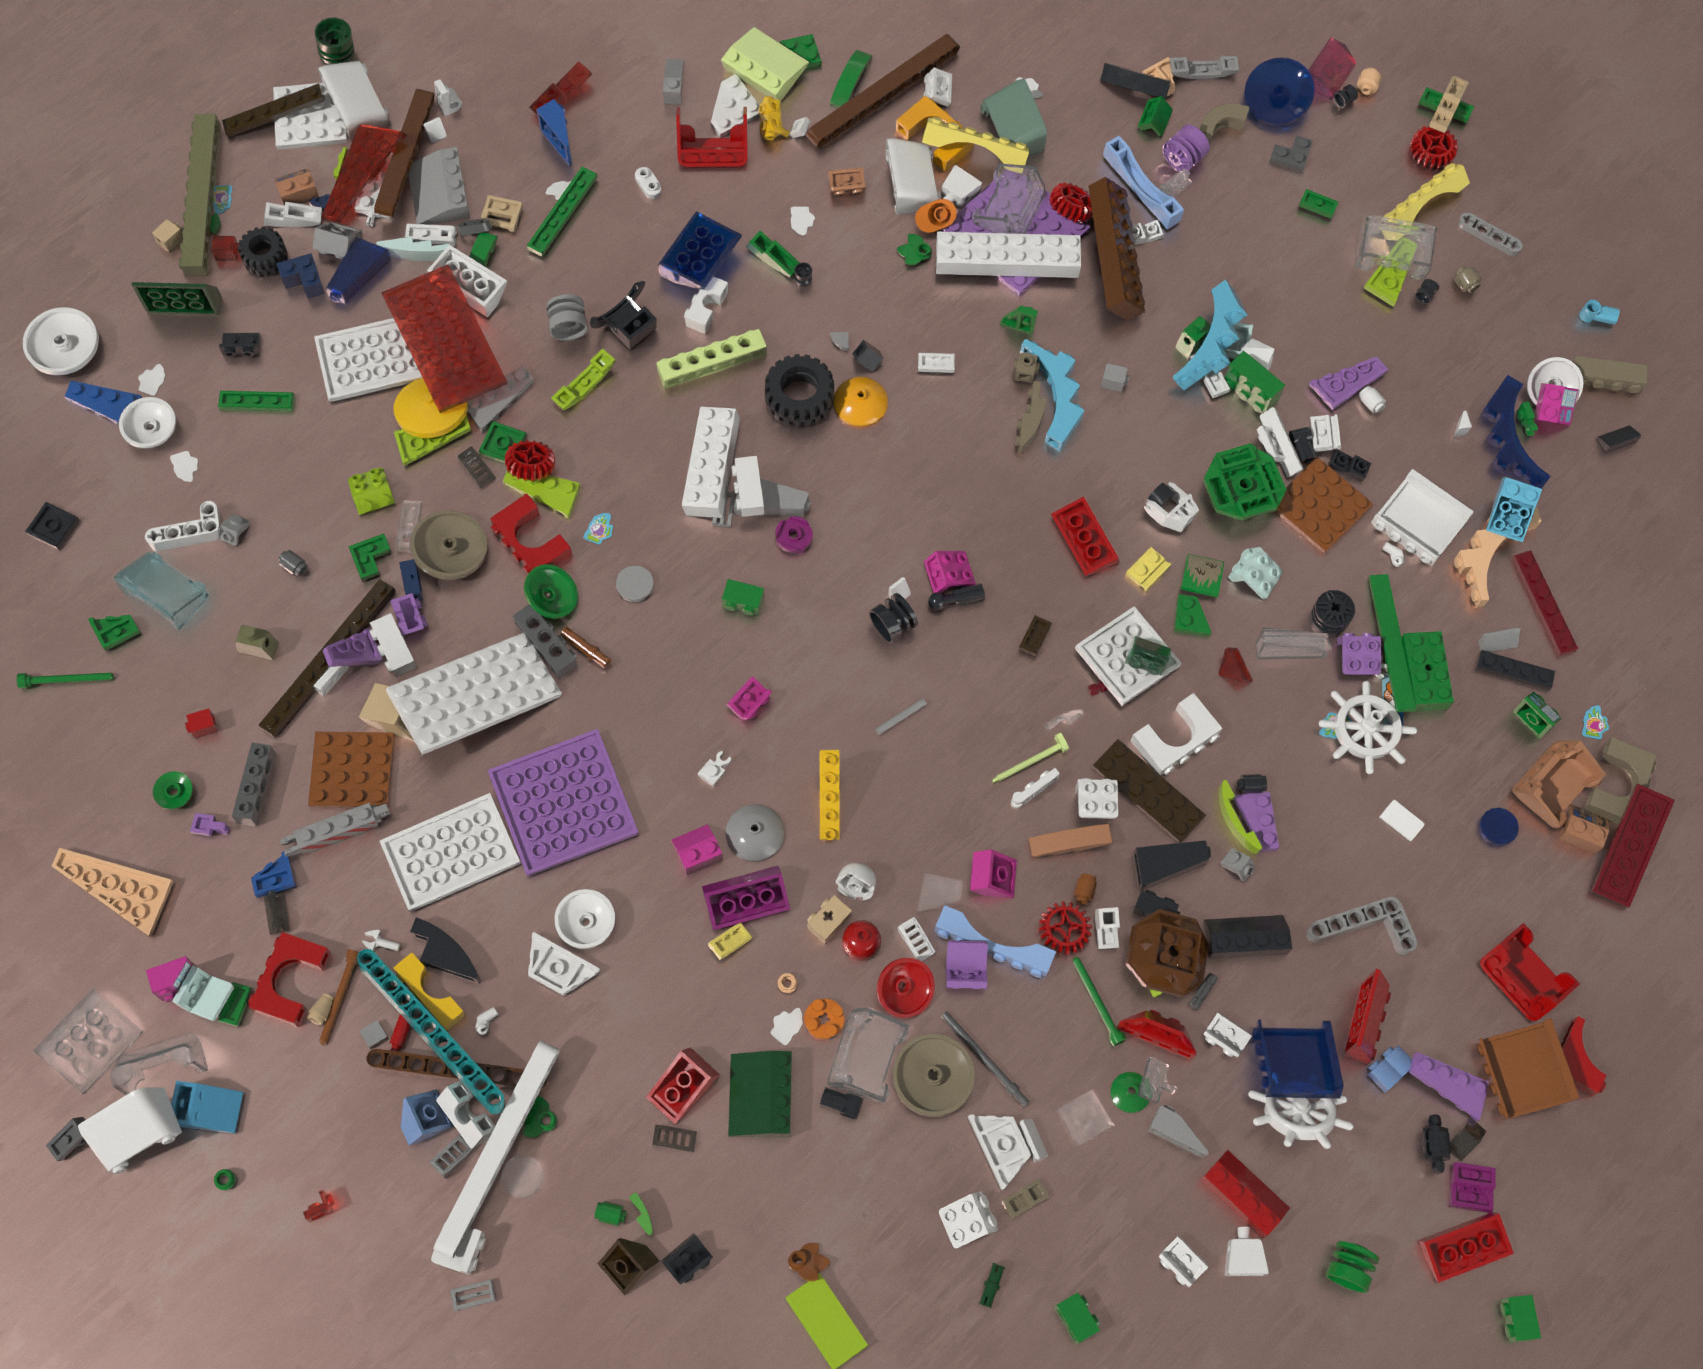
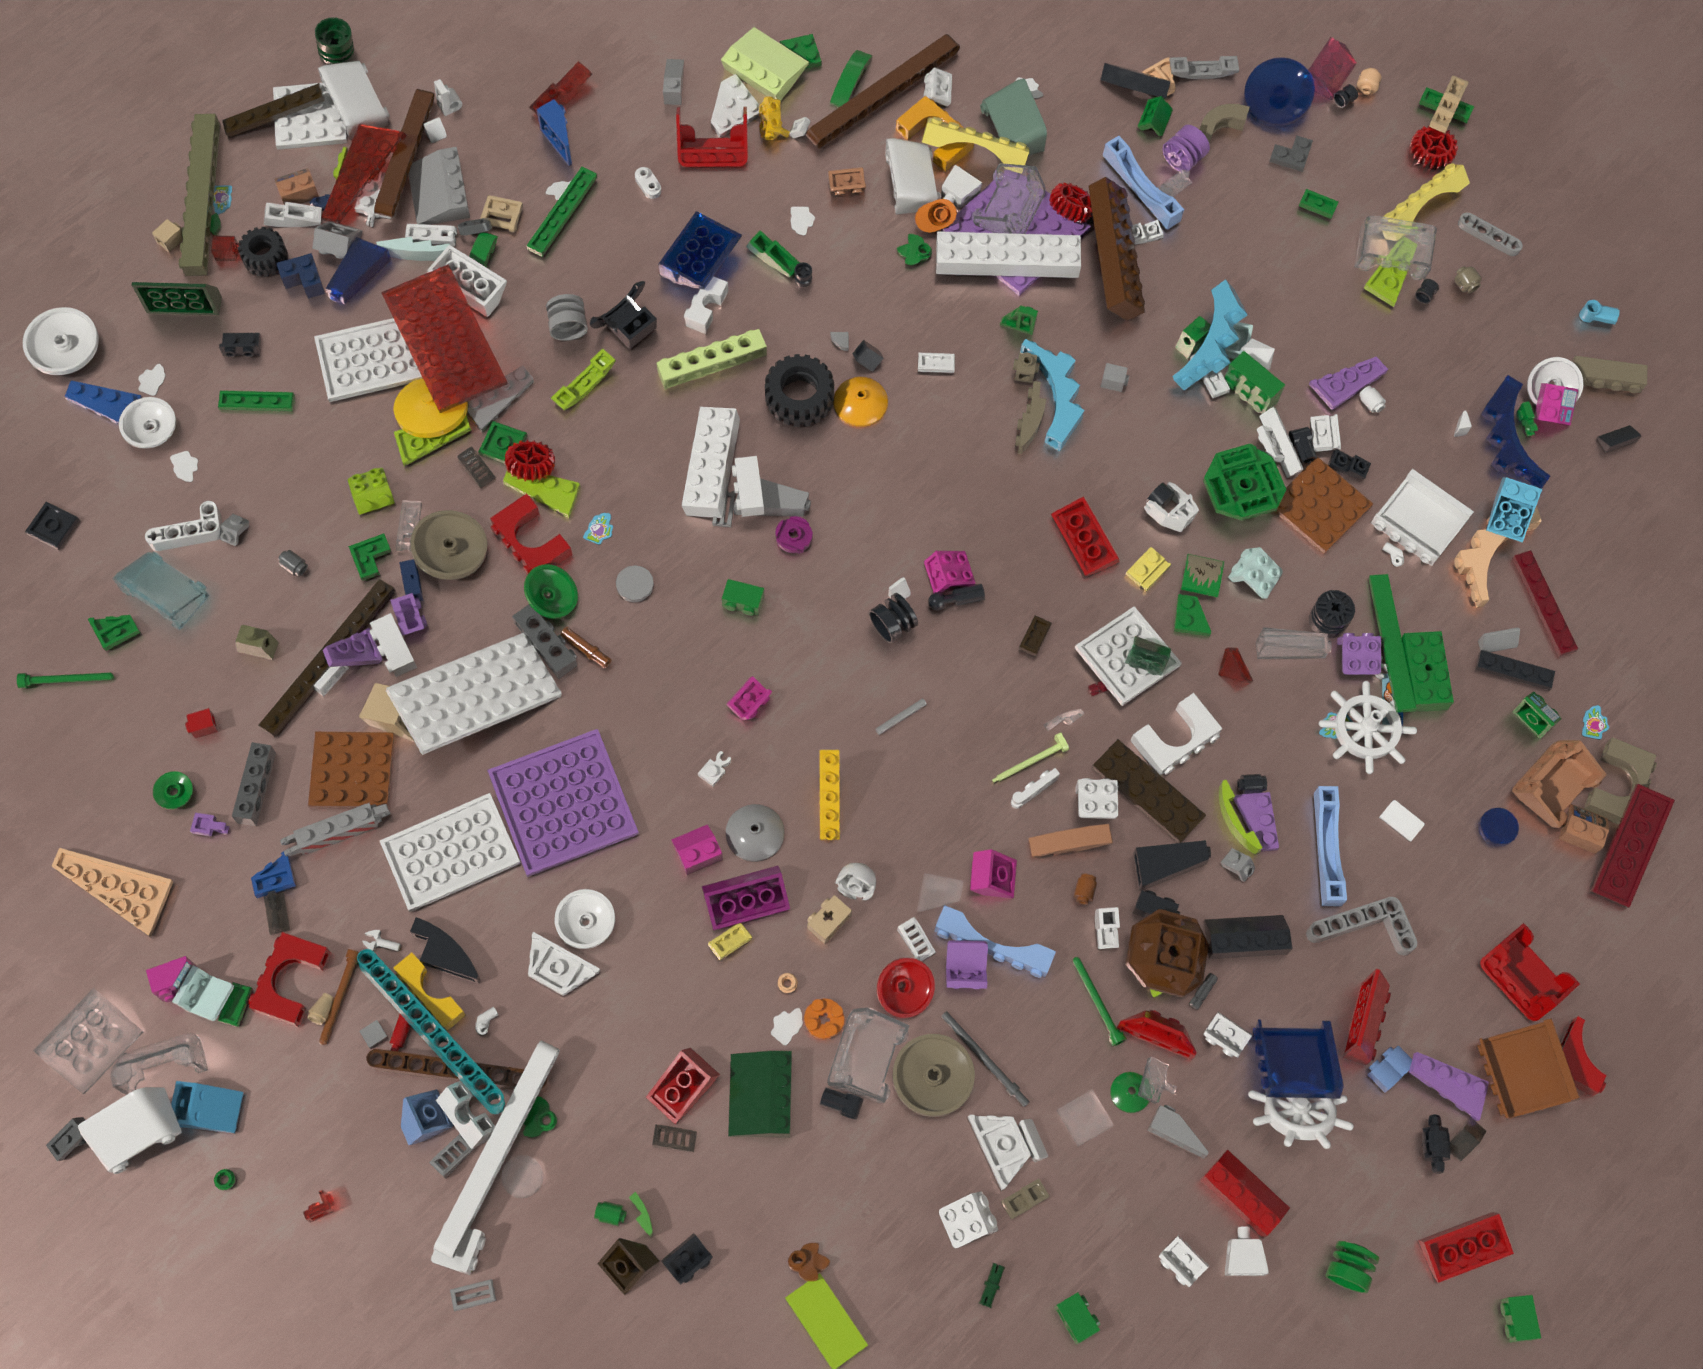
(861, 940): red cylinder -> none
(1073, 928): red gear -> none
(1330, 869): none -> light blue arch
(1472, 1187): magenta slope -> none

